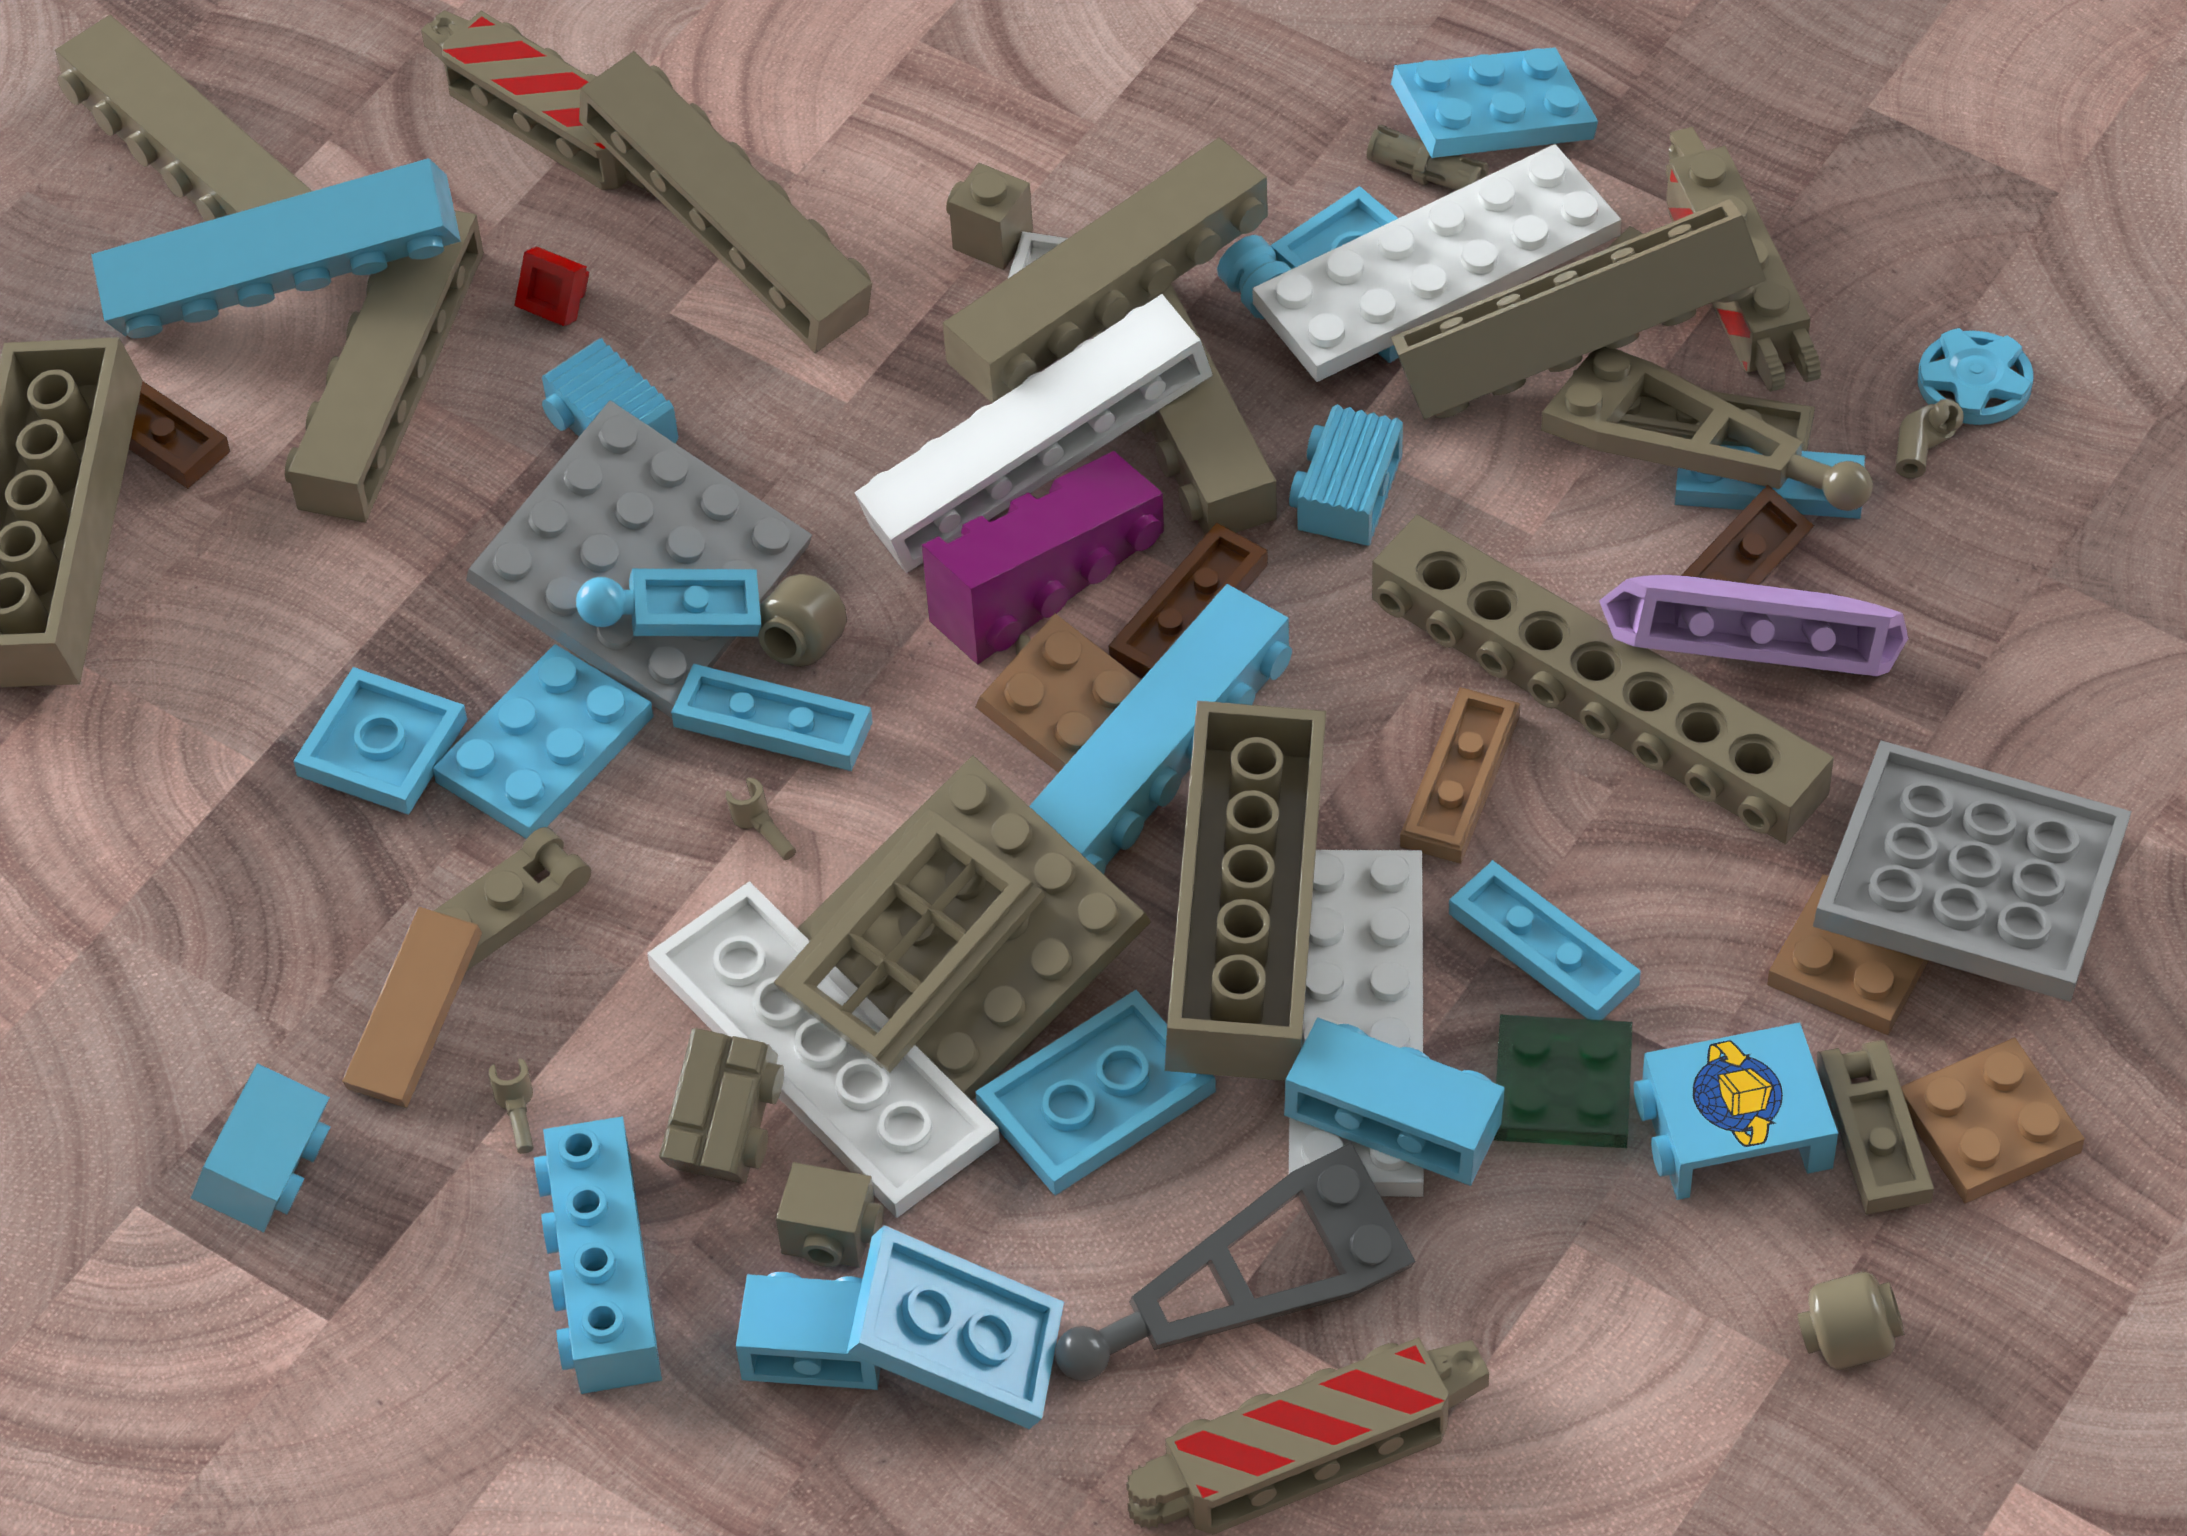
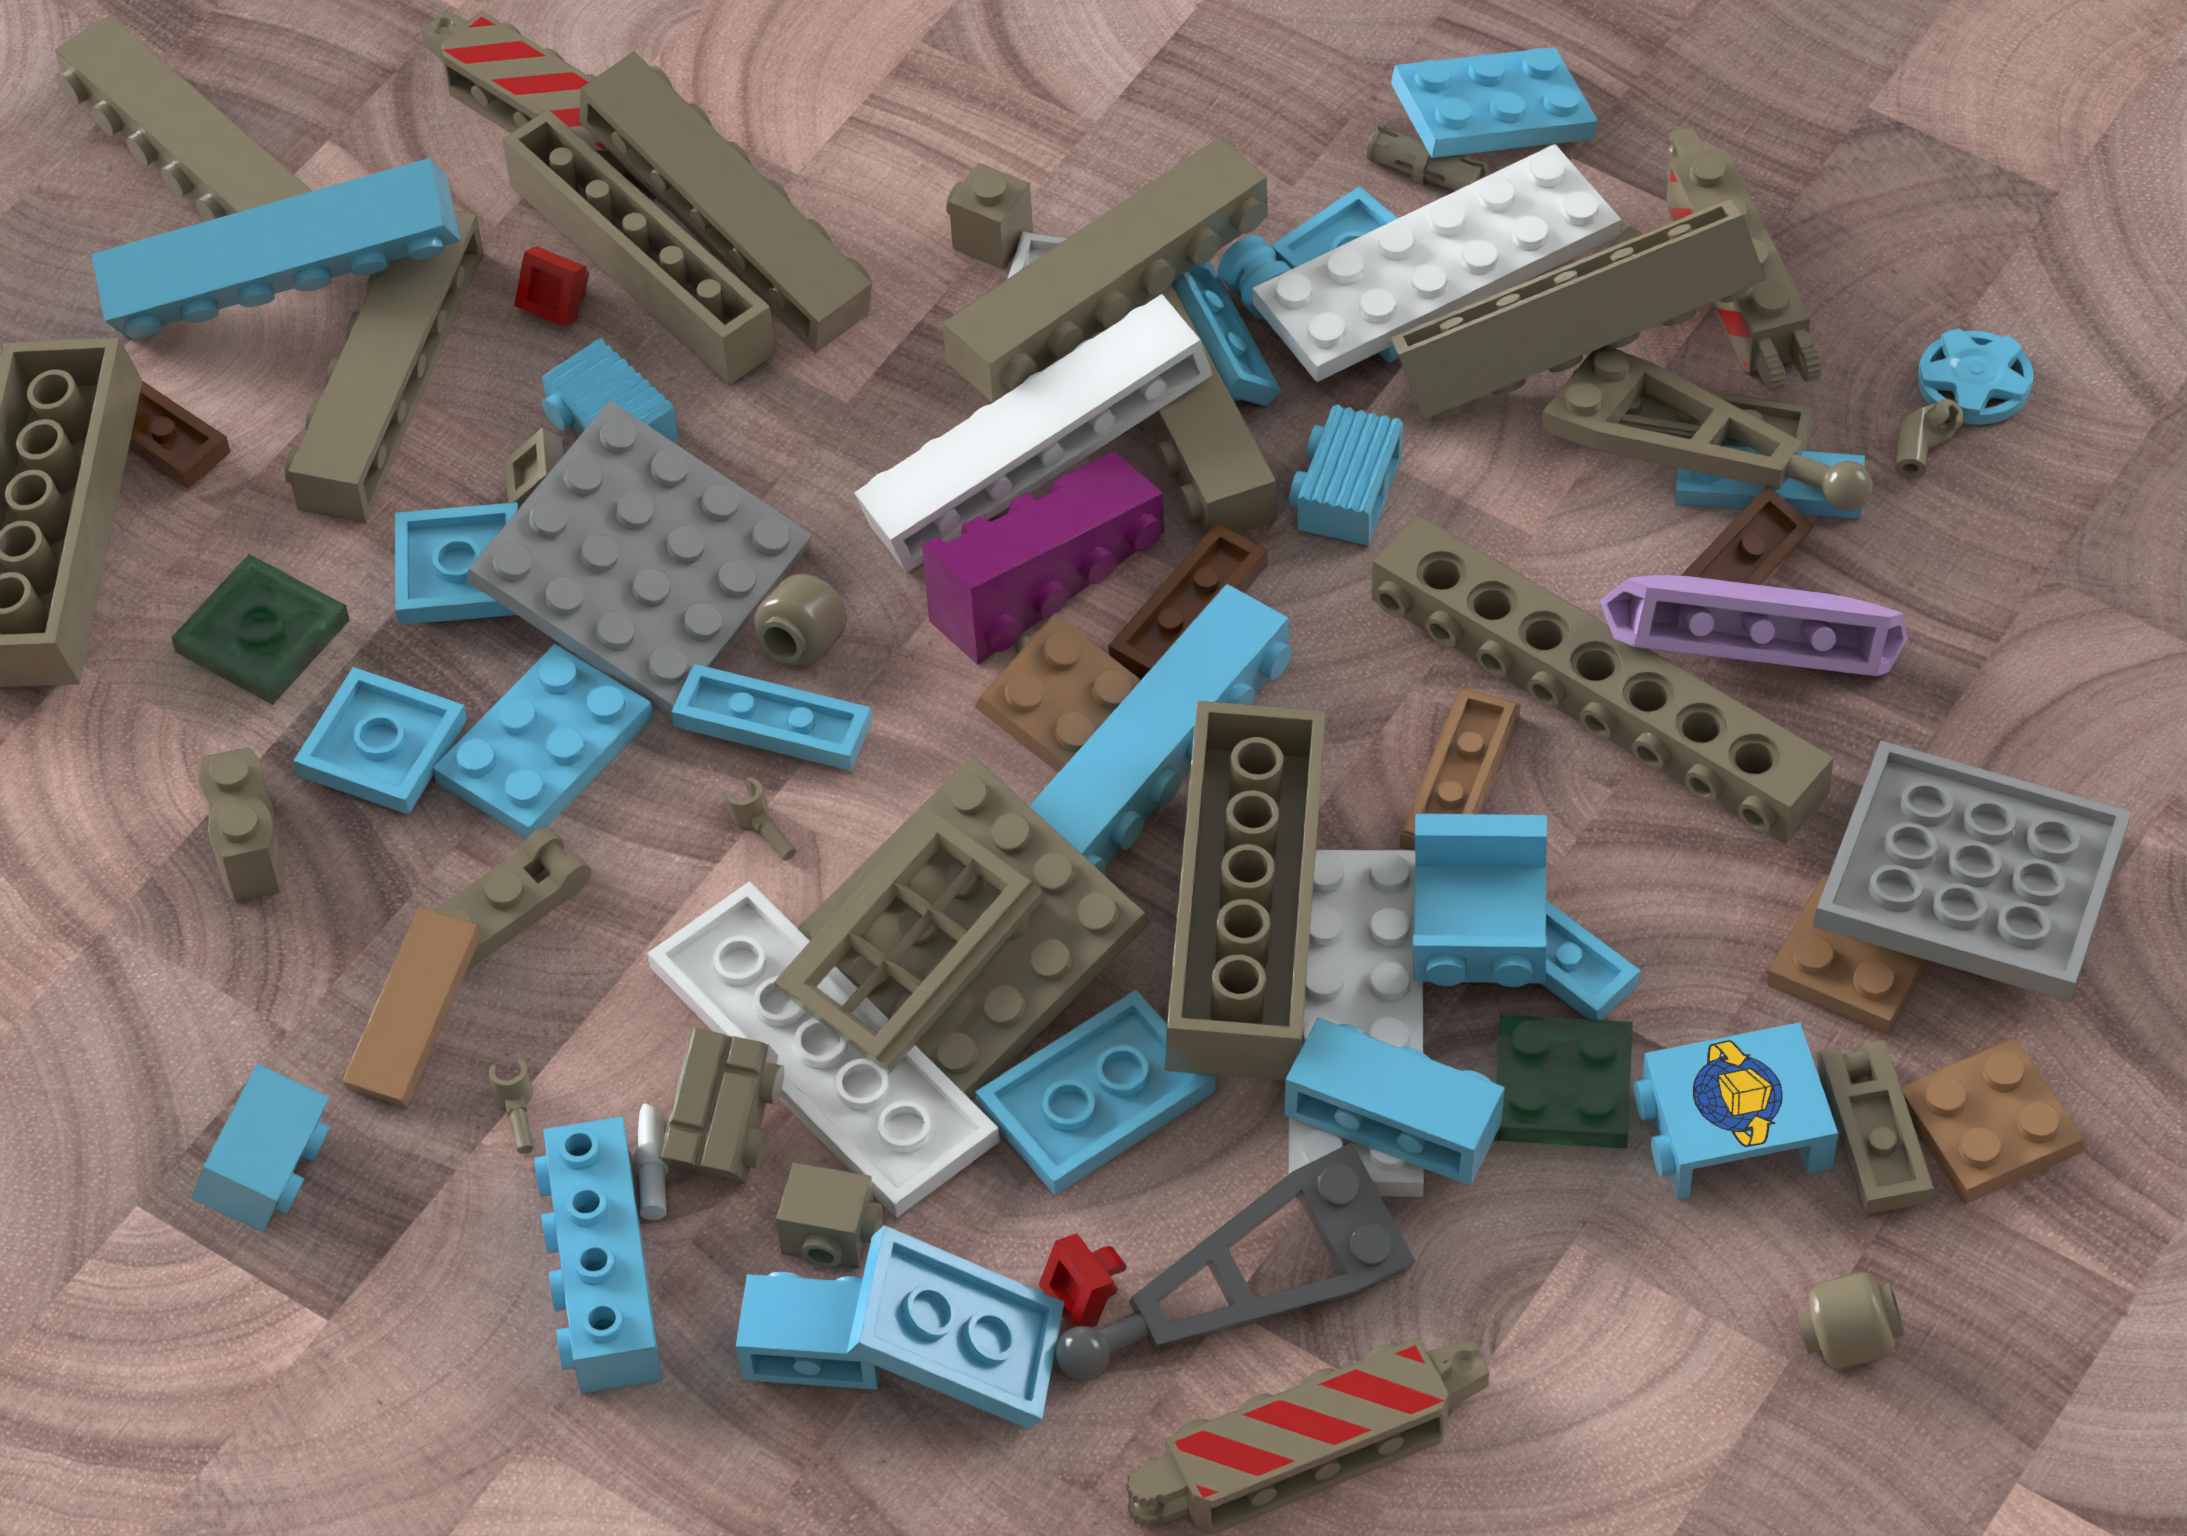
(241, 824): none -> dark tan brick
(260, 629): none -> clear green plate
(434, 561): none -> medium azure plate
(531, 464): none -> dark tan plate
(640, 247): none -> dark tan brick
(649, 1166): none -> white piece
(676, 602): medium azure plate -> none
(1081, 1279): none -> red tile
(1225, 336): none -> medium azure plate
(1480, 899): none -> medium azure panel

